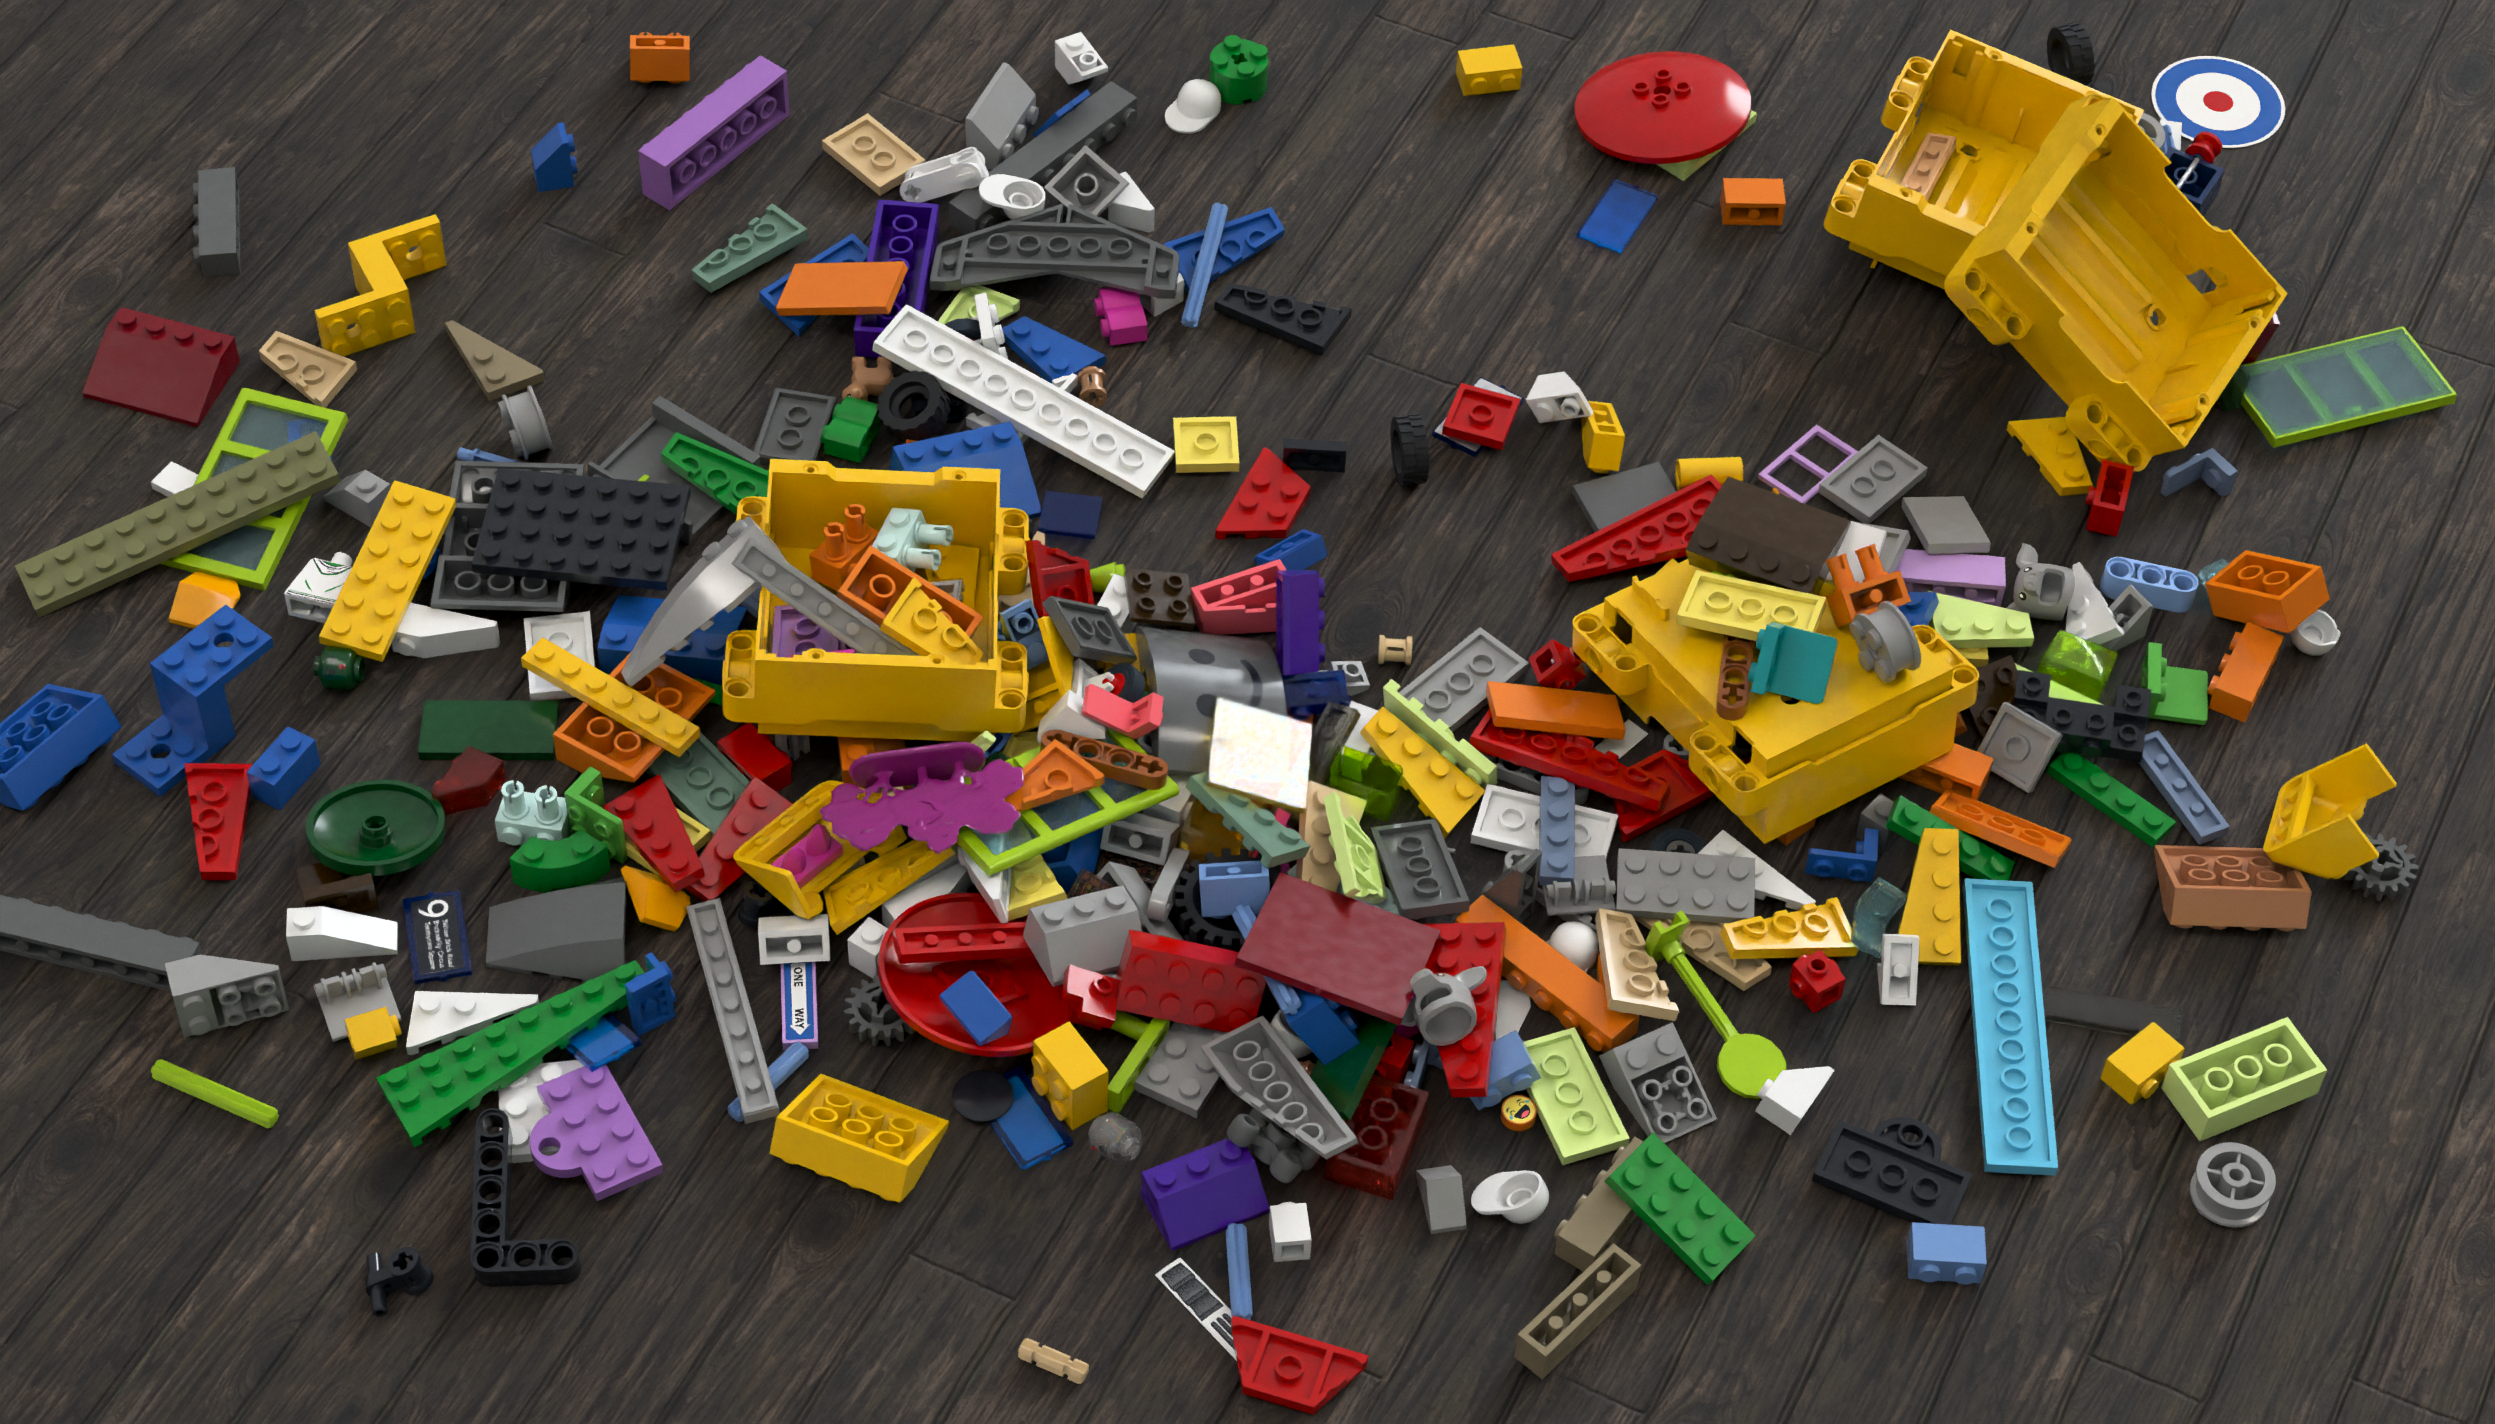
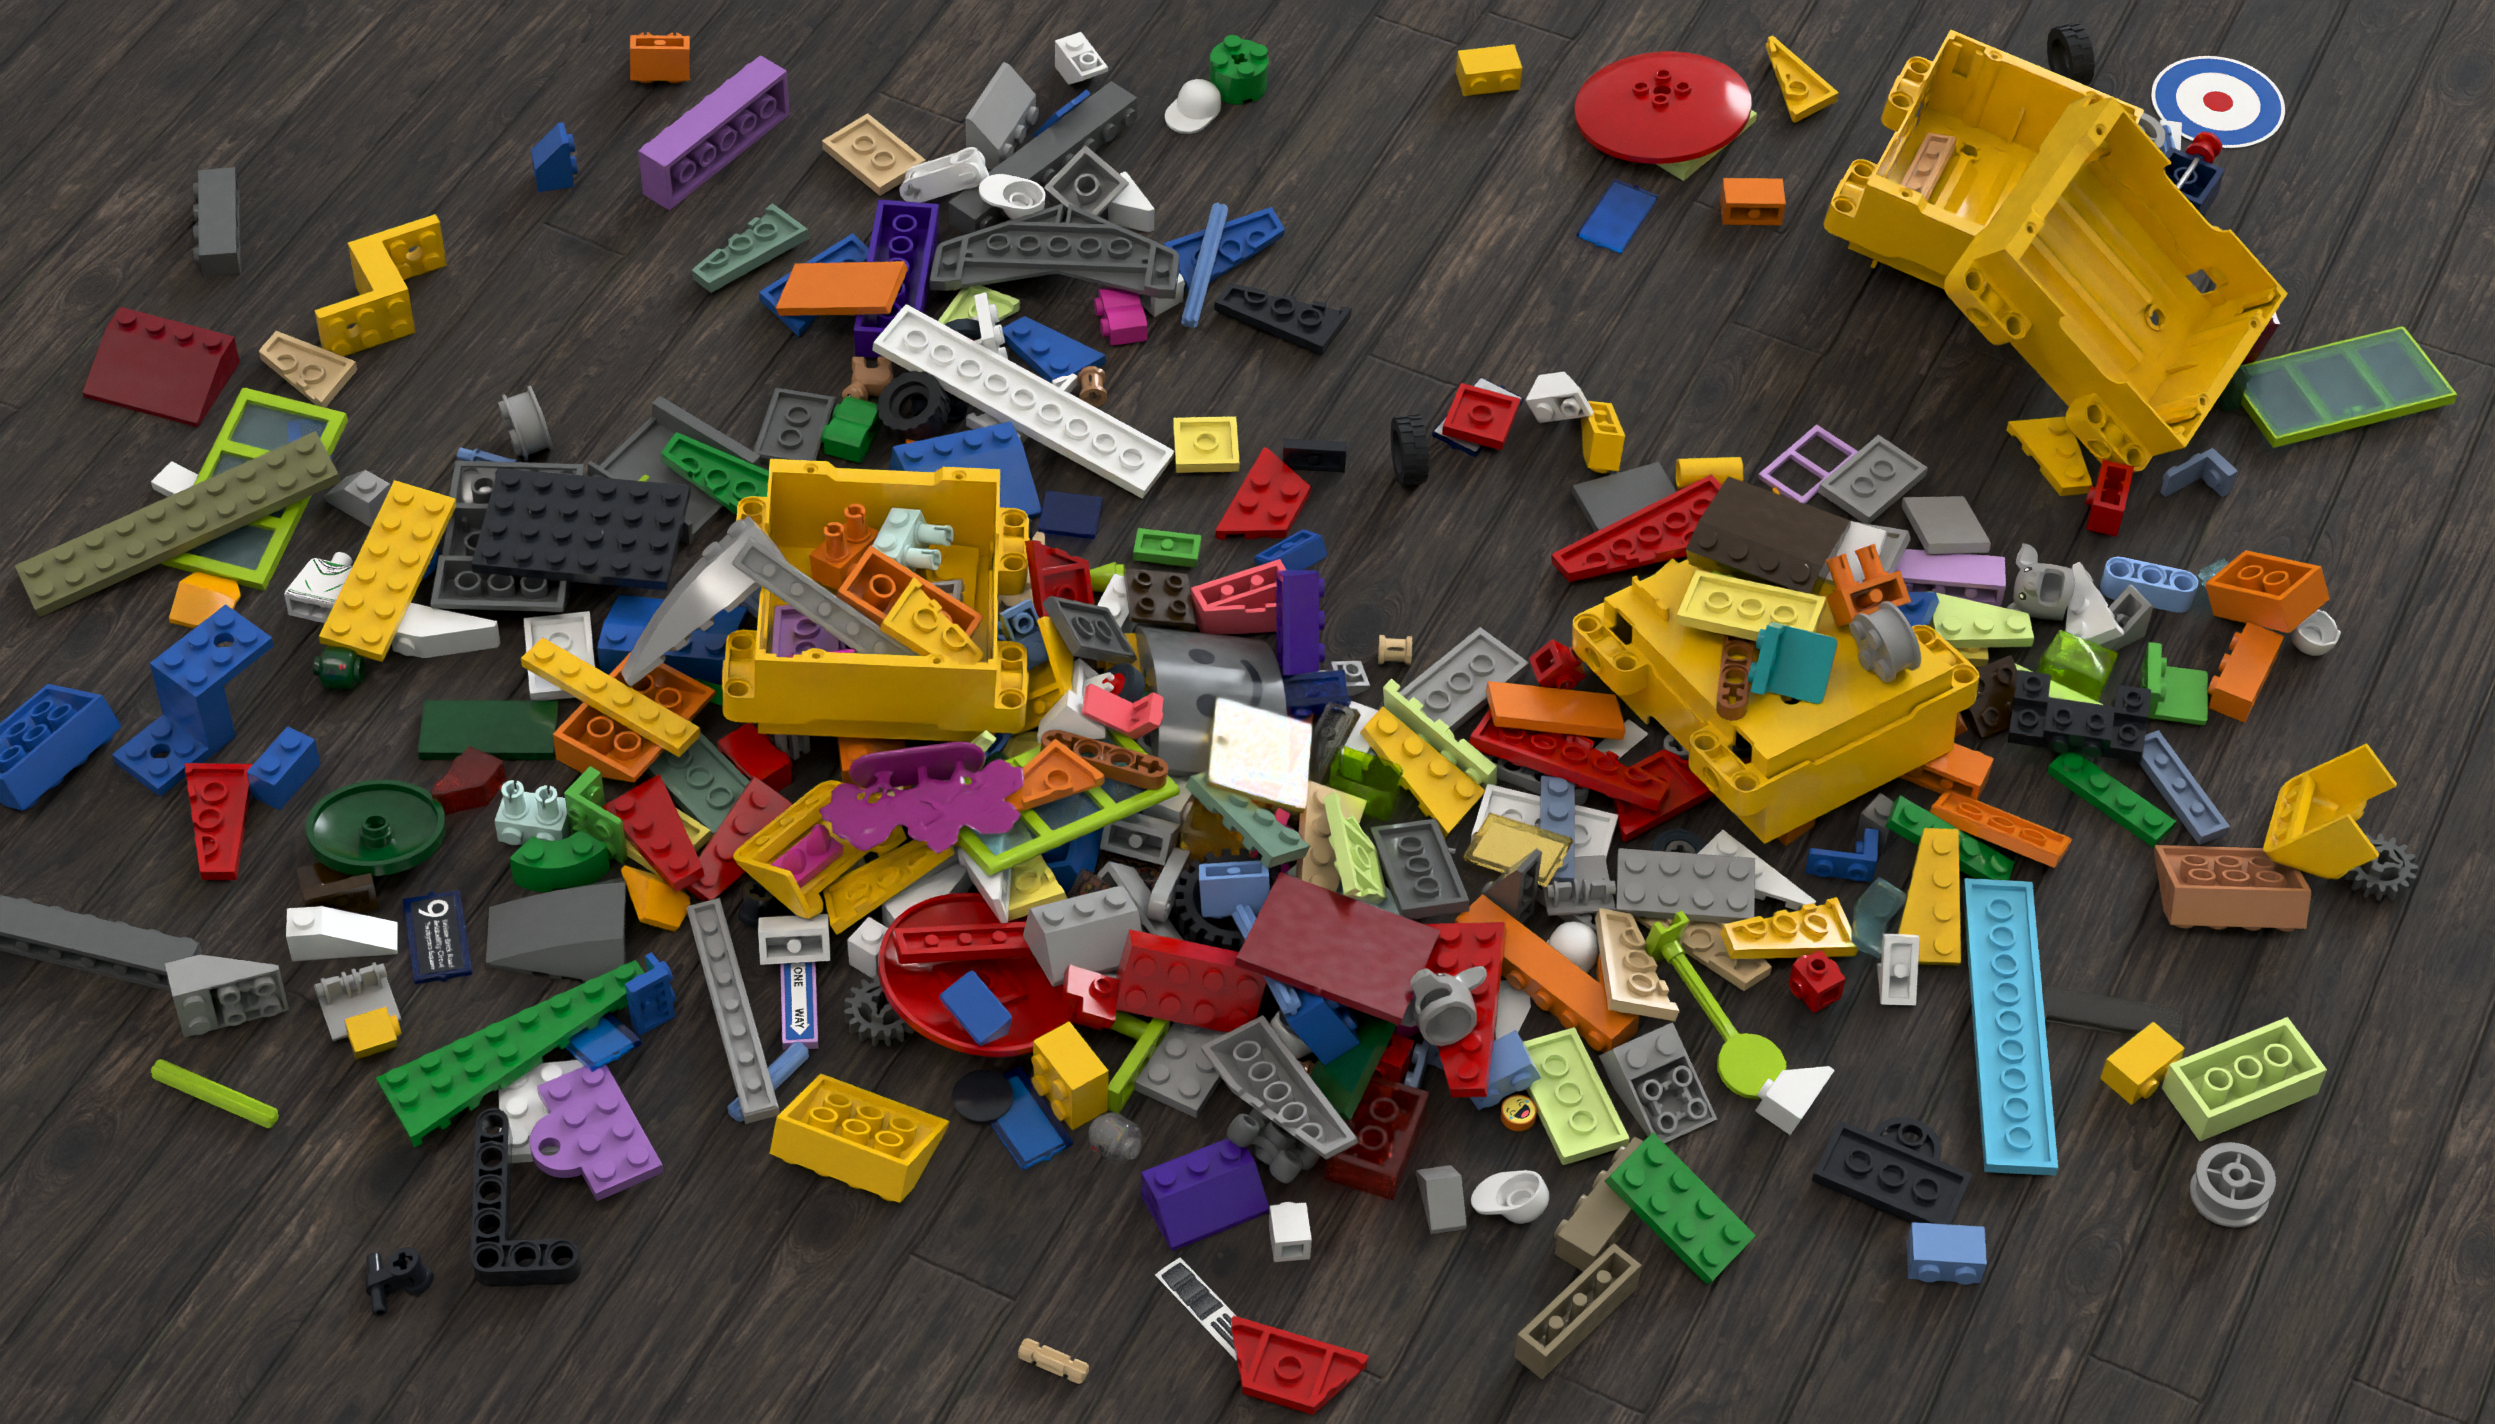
(456, 1014): white wing -> none
(491, 365): dark tan wing -> none
(1167, 547): none -> bright green plate
(1239, 1271): medium blue axle -> none
(1506, 841): none -> clear yellow piece
(1801, 87): none -> yellow wing
(2019, 746): light grey tile -> none

